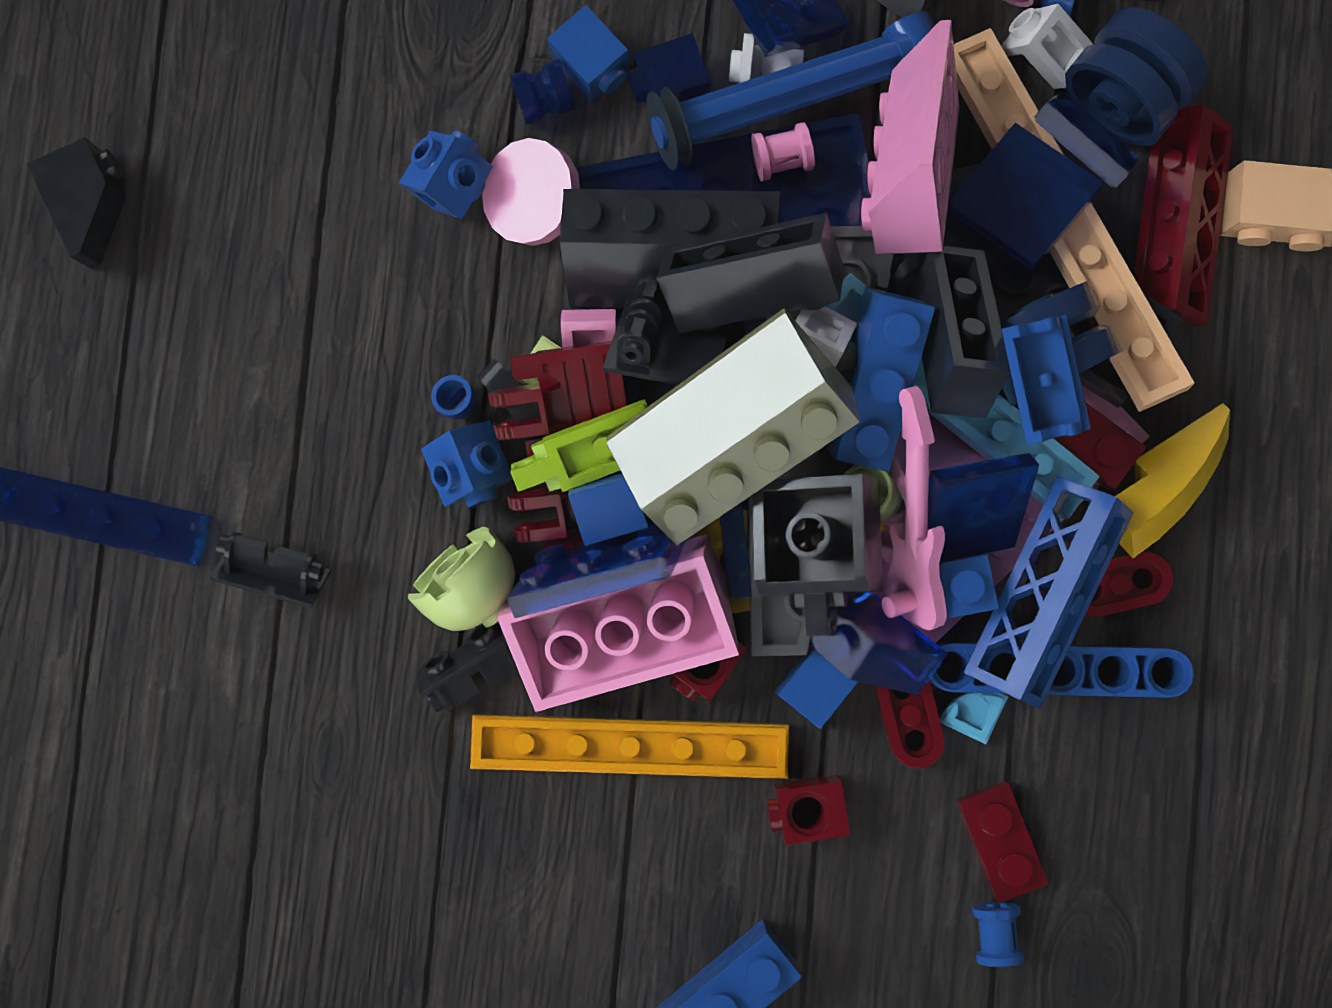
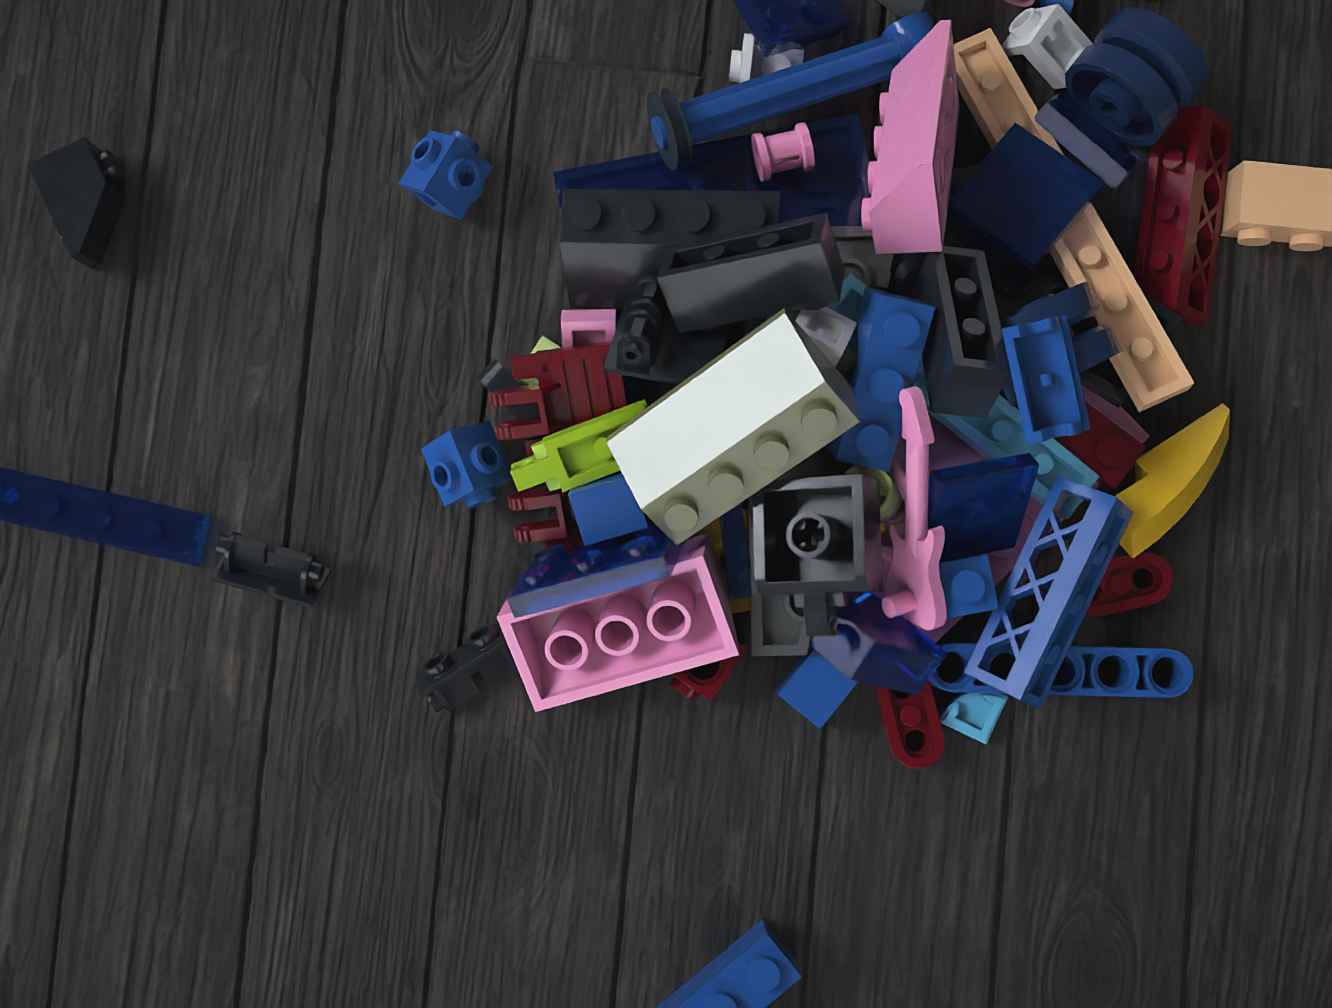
(448, 393): blue hinge -> none
(466, 583): yellowish green cylinder -> none
(527, 191): bright pink tile -> none
(542, 92): clear blue wheel -> none
(590, 54): blue brick -> none
(629, 746): light orange tile -> none
(669, 65): clear blue brick -> none
(830, 821): dark red brick -> none
(998, 934): blue bush -> none
(1001, 841): dark red plate -> none

